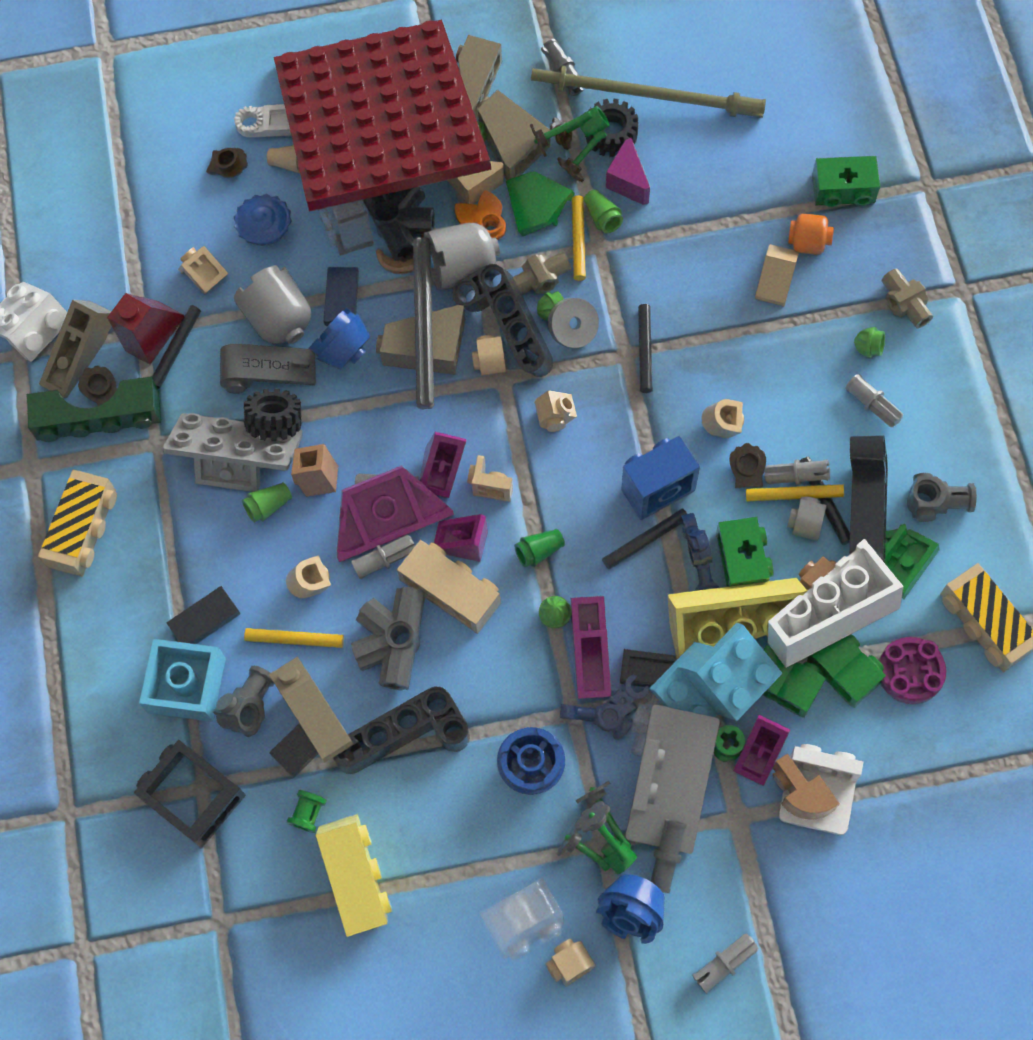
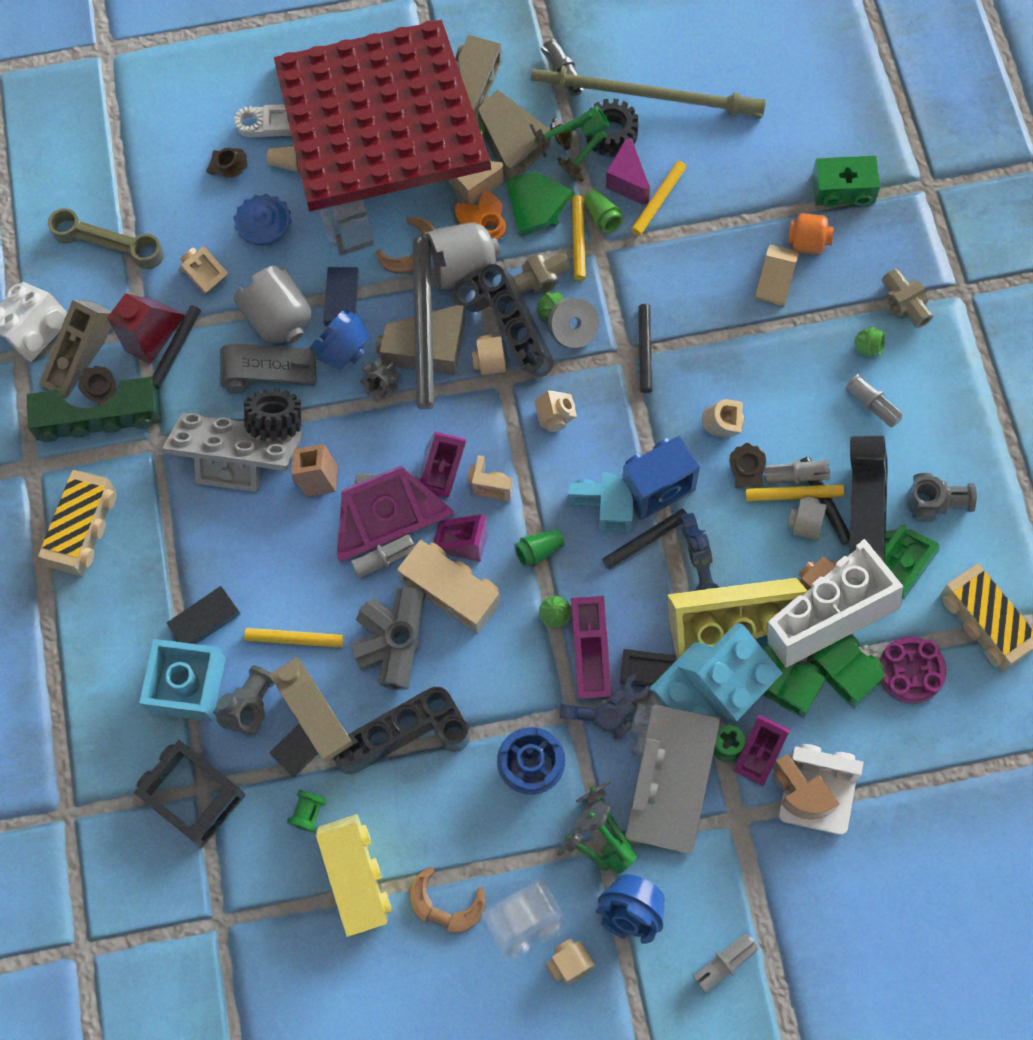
(105, 238): none -> olive piece
(265, 502): bright green cone -> none
(308, 578): tan plate -> none
(380, 378): none -> dark grey gear
(398, 218): black piece -> none
(457, 923): none -> medium nougat piece
(612, 498): none -> medium azure brick
(658, 198): none -> yellow bar
(667, 854): dark grey pin -> none
(746, 536): green brick -> none

